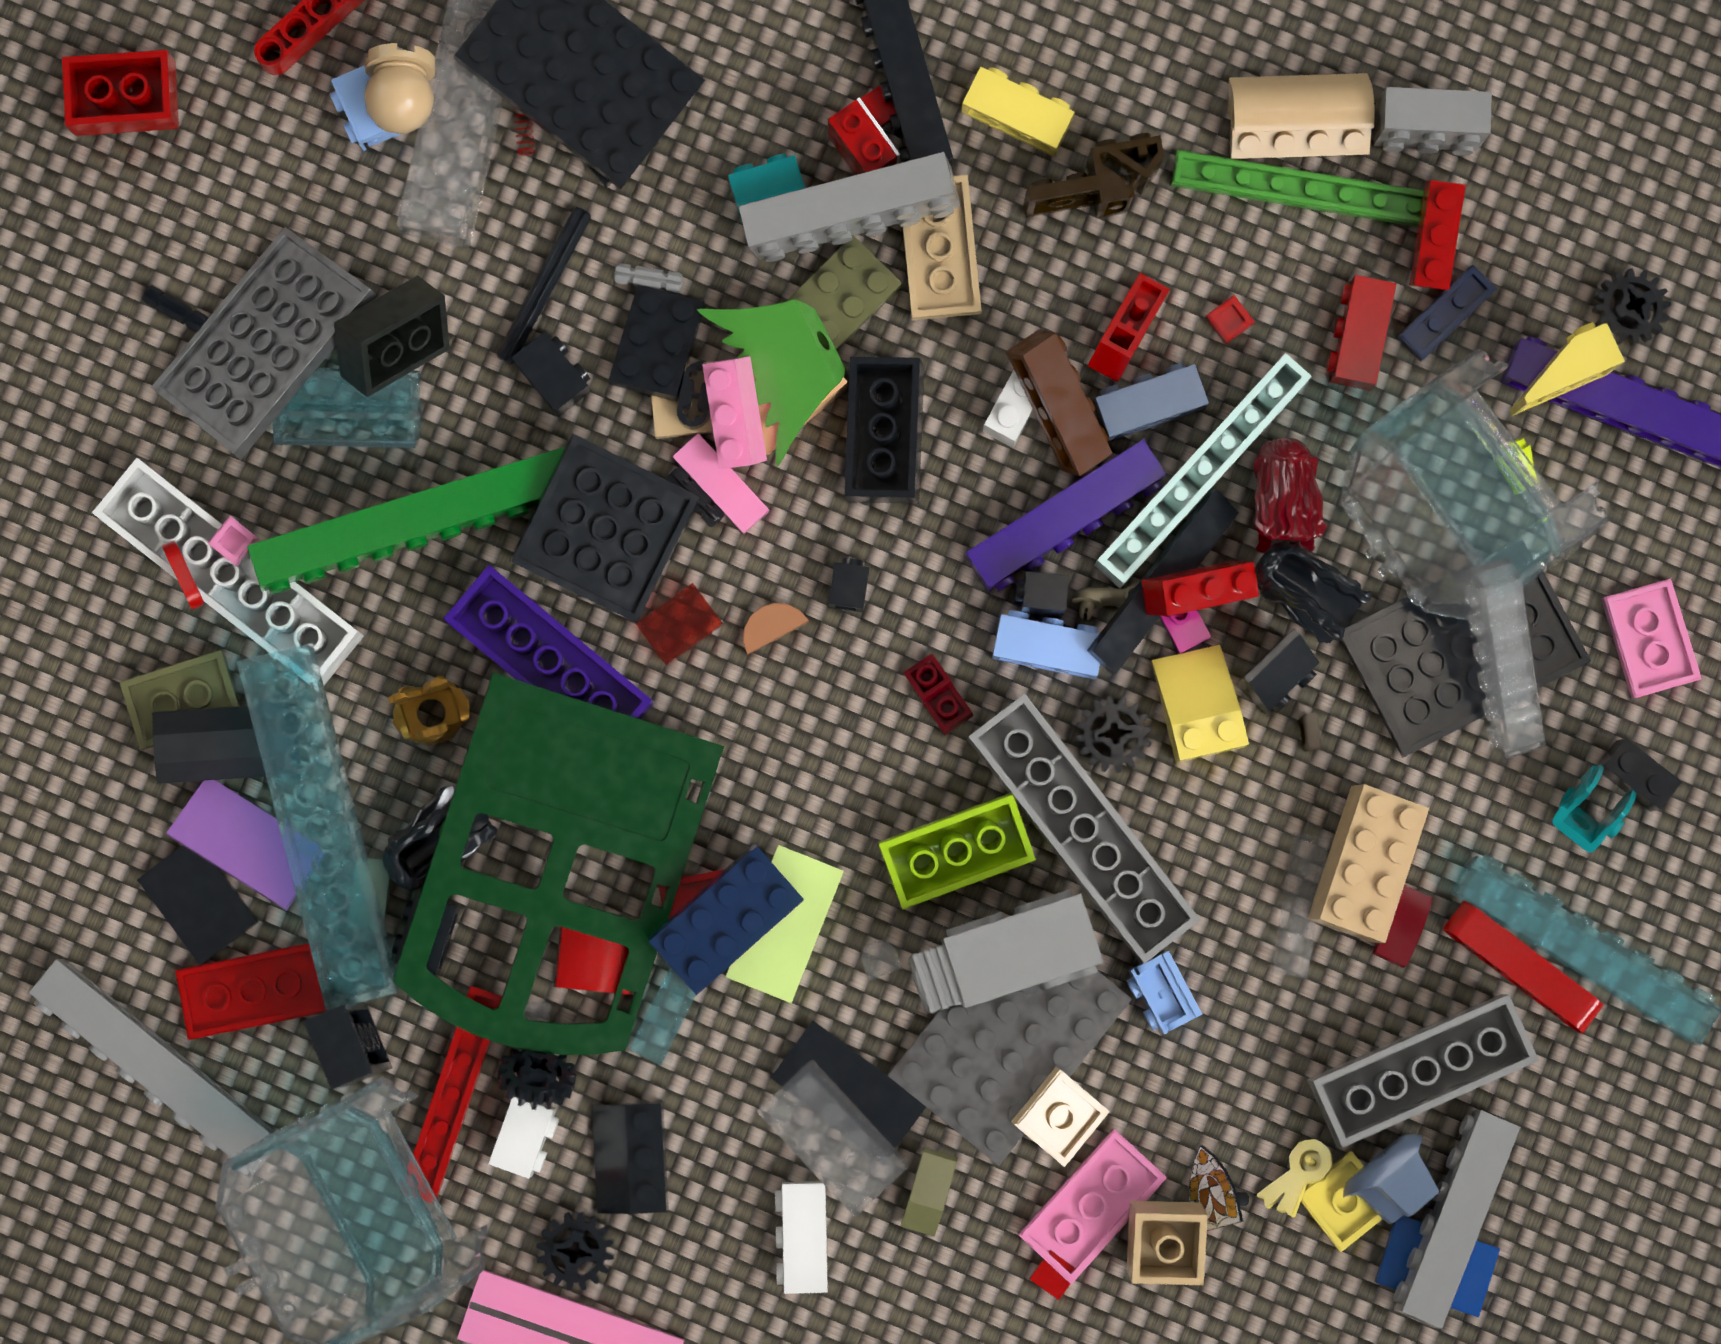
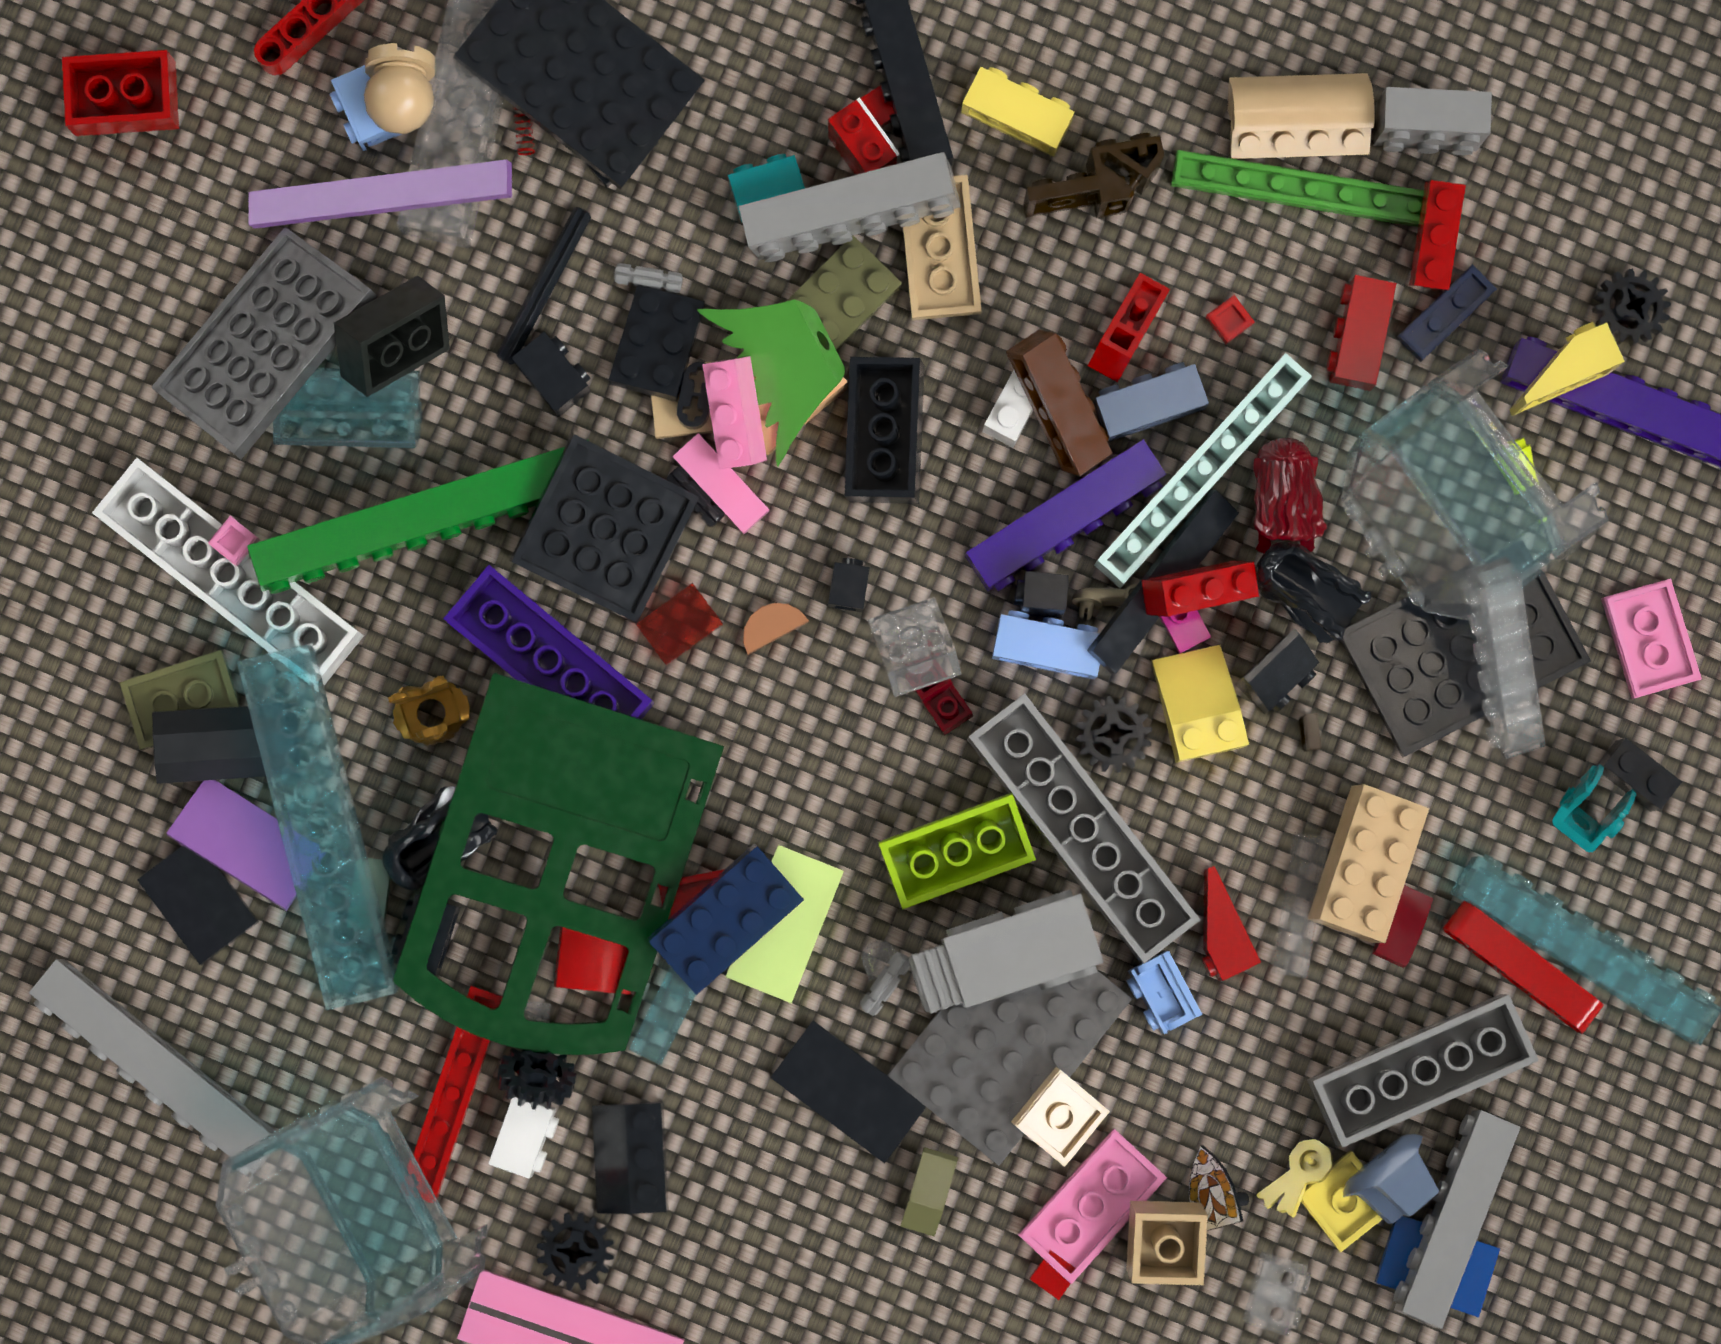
(174, 308): black axle -> none
(183, 574): red tile -> none
(249, 991): red tile -> none
(347, 1044): black brick -> none
(381, 194): none -> medium lavender tile
(802, 1237): white brick -> none
(833, 1137): clear brick -> none
(885, 984): none -> light grey axle
(914, 647): none -> clear brick
(1224, 936): none -> red slope
(1270, 1292): none -> clear brick

